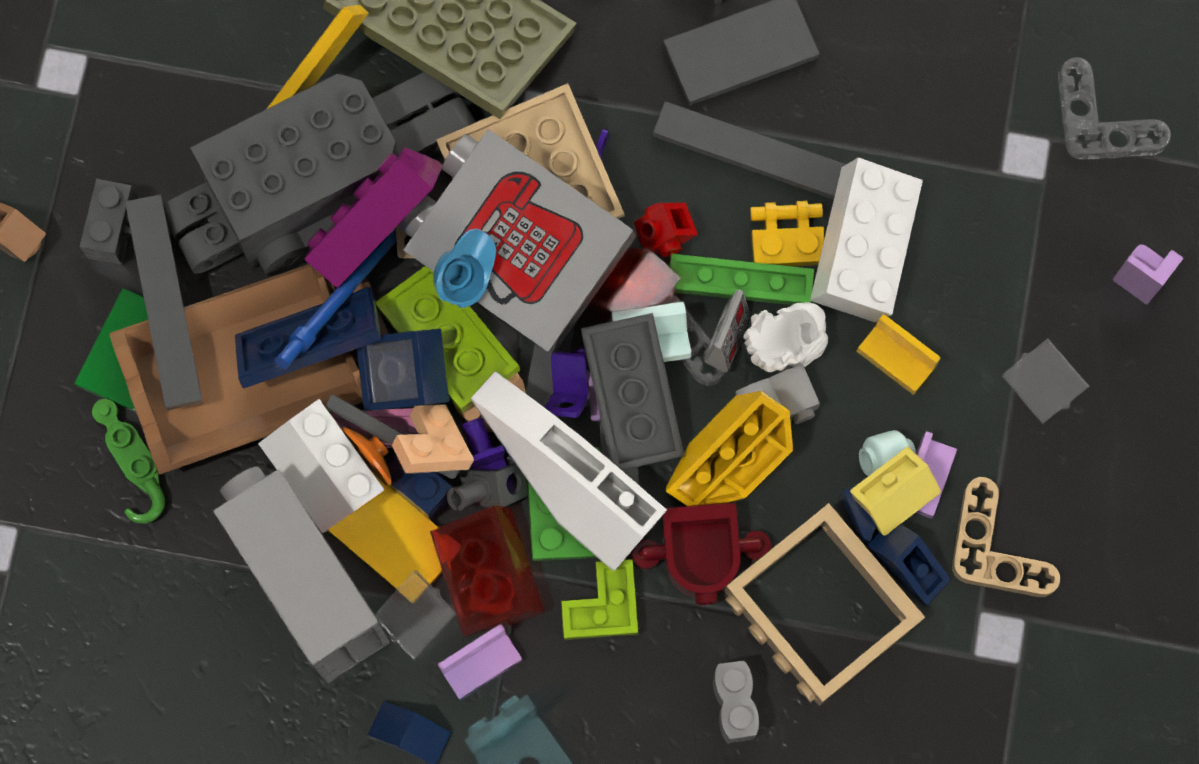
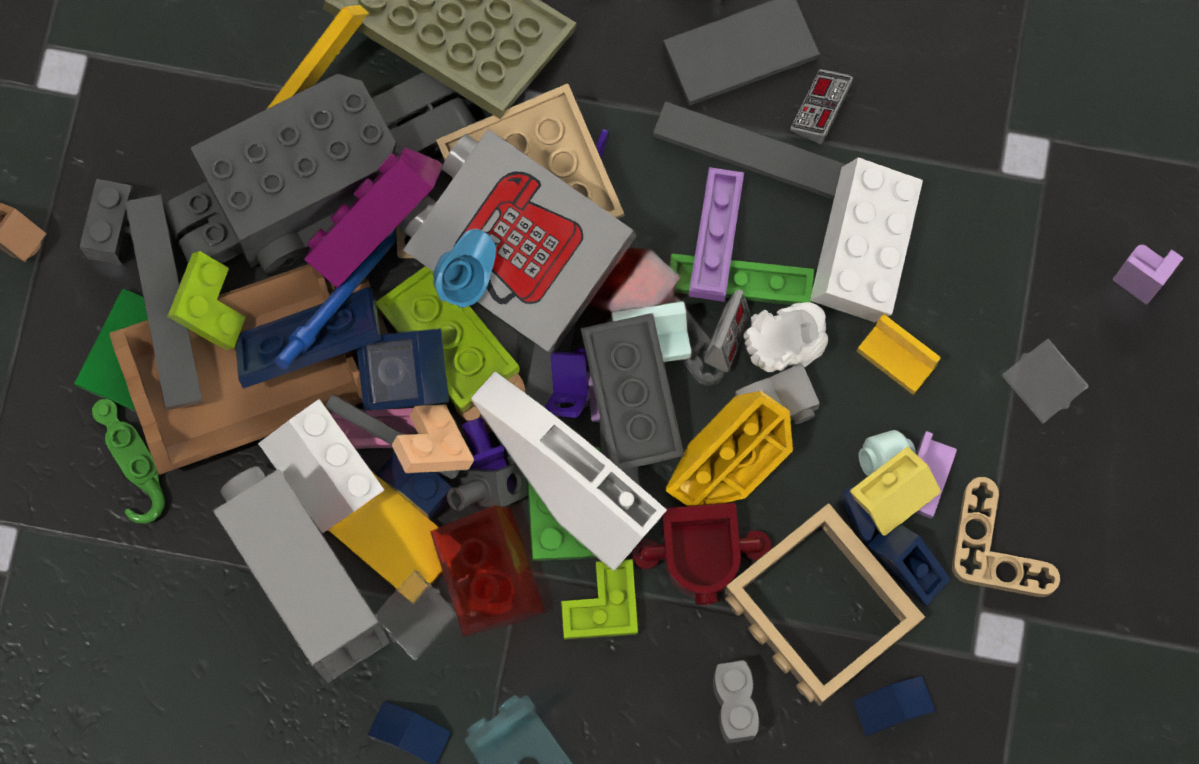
(198, 306): none -> lime plate
(371, 452): orange dish -> none
(480, 662): lavender panel -> none
(665, 228): red brick -> none
(716, 234): none -> medium lavender tile
(789, 245): yellow plate -> none
(821, 105): none -> slope
(893, 705): none -> dark blue slope
(1090, 126): clear beam -> none

